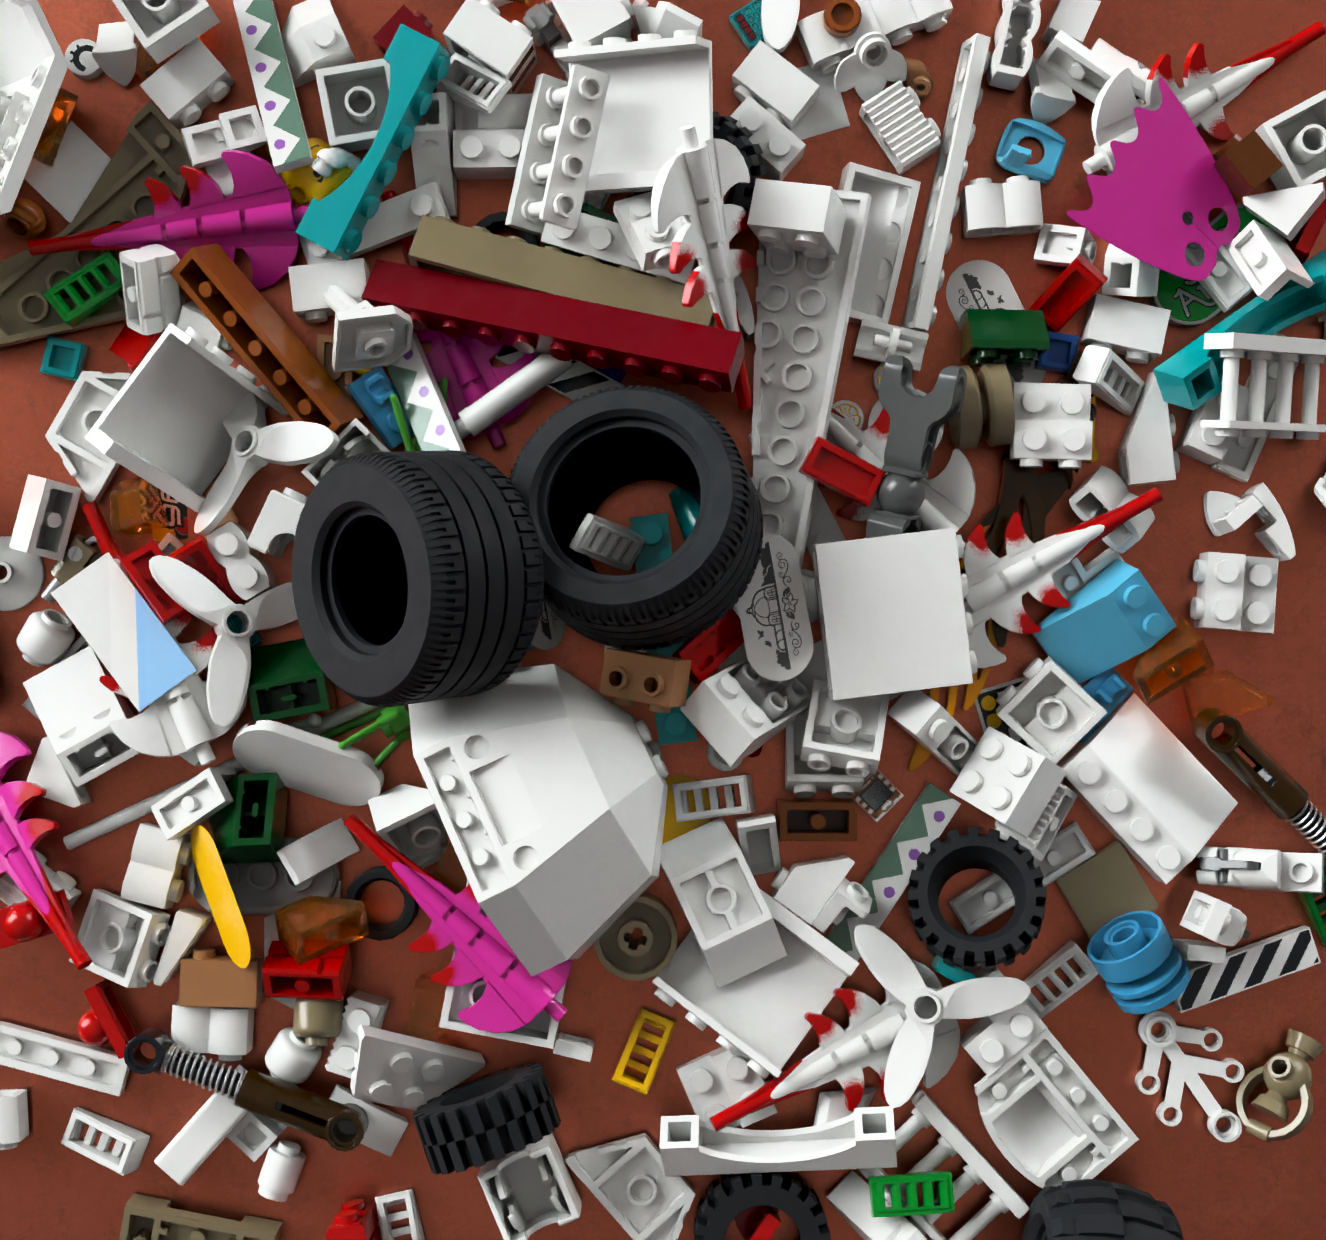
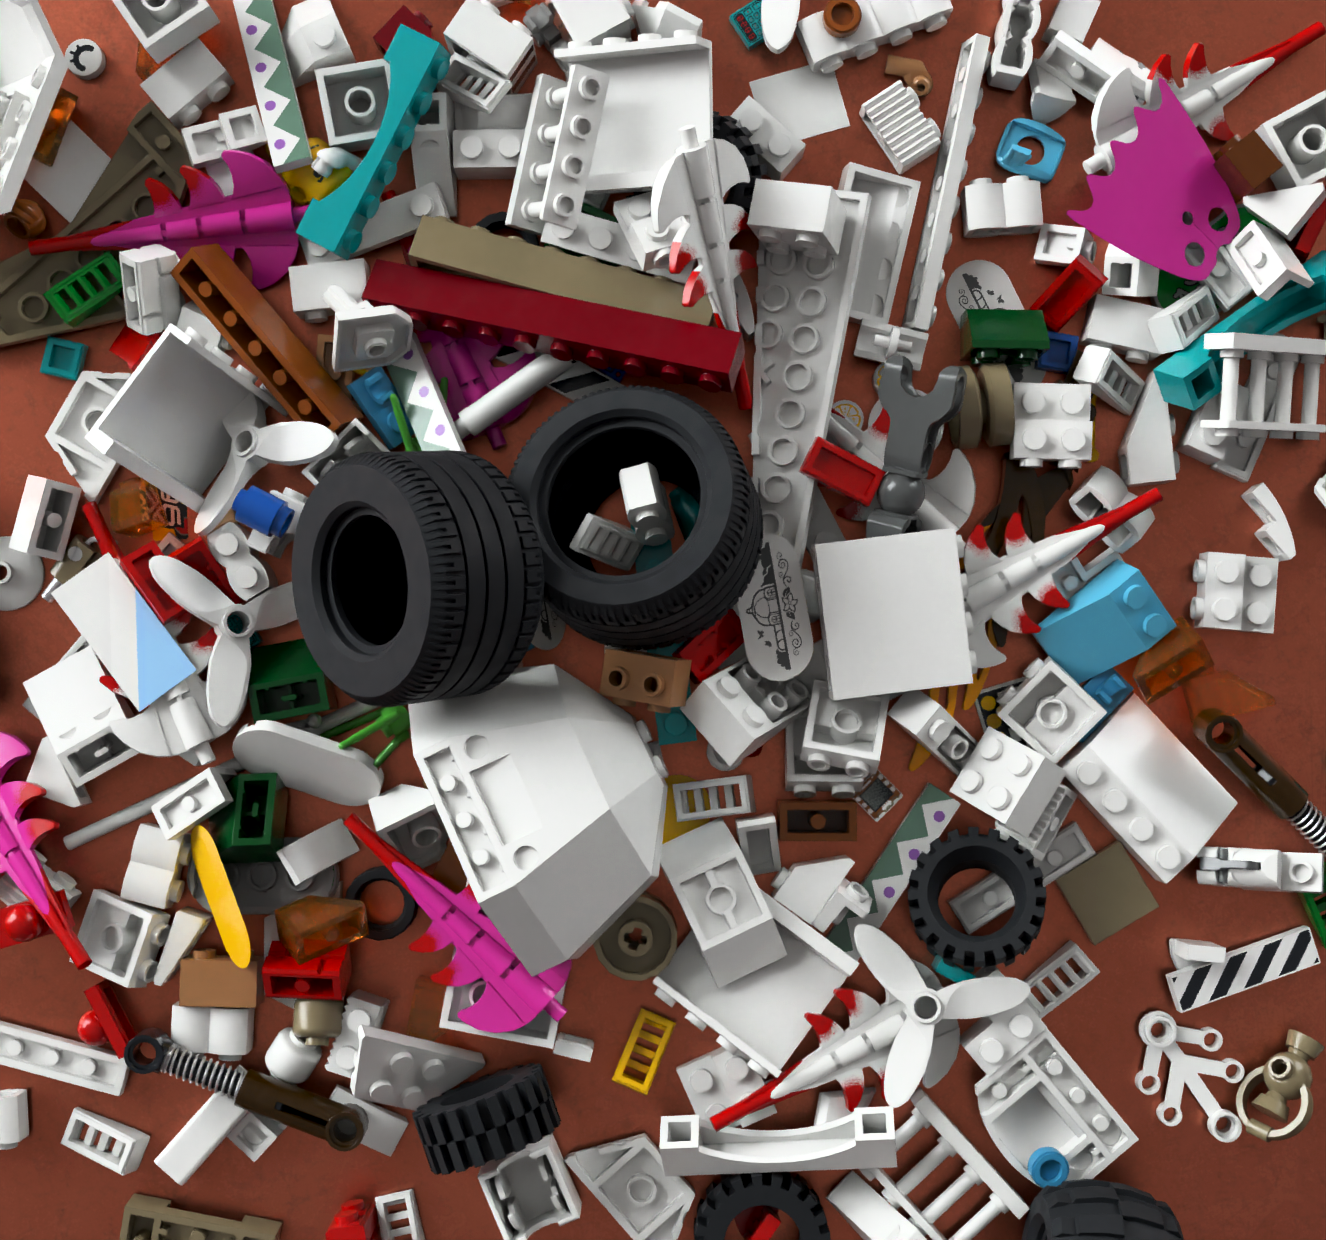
(45, 637): white head -> none
(116, 51): white tile -> none
(262, 511): none -> blue brick
(281, 1170): white brick -> none
(646, 504): none -> white brick
(775, 85): white brick -> none
(870, 71): white plate -> none
(943, 1190): green slope -> none
(1048, 1167): none -> dark azure tile
(1139, 962): dark azure wheel -> none
(1181, 323): none -> white slope
(1215, 919): white plate -> none
(1227, 512): white tile -> none

